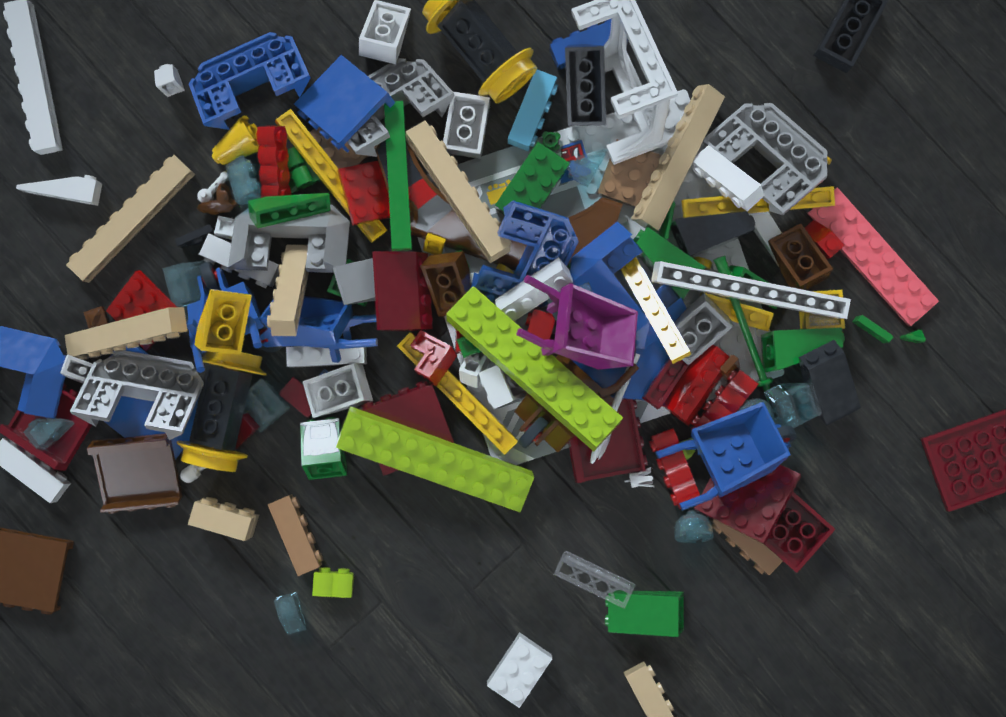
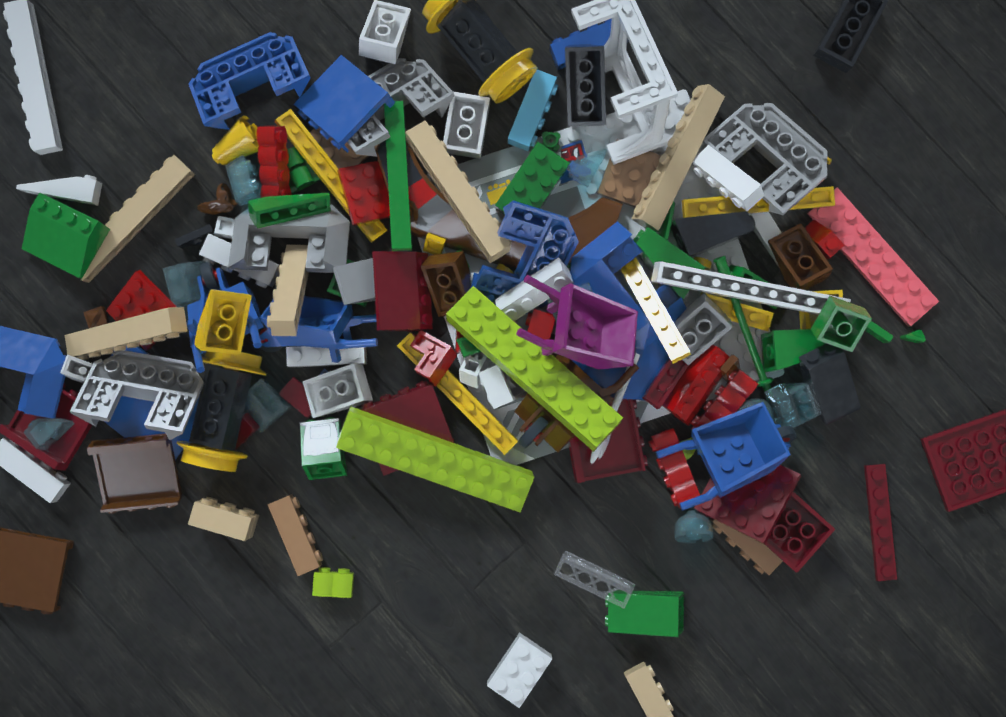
(62, 235): none -> green slope
(168, 80): white slope -> none
(191, 473): white cylinder -> none
(206, 195): white piece -> none
(290, 613): clear light blue slope -> none
(640, 479): white piece -> none
(841, 323): none -> green brick
(880, 522): none -> dark red plate

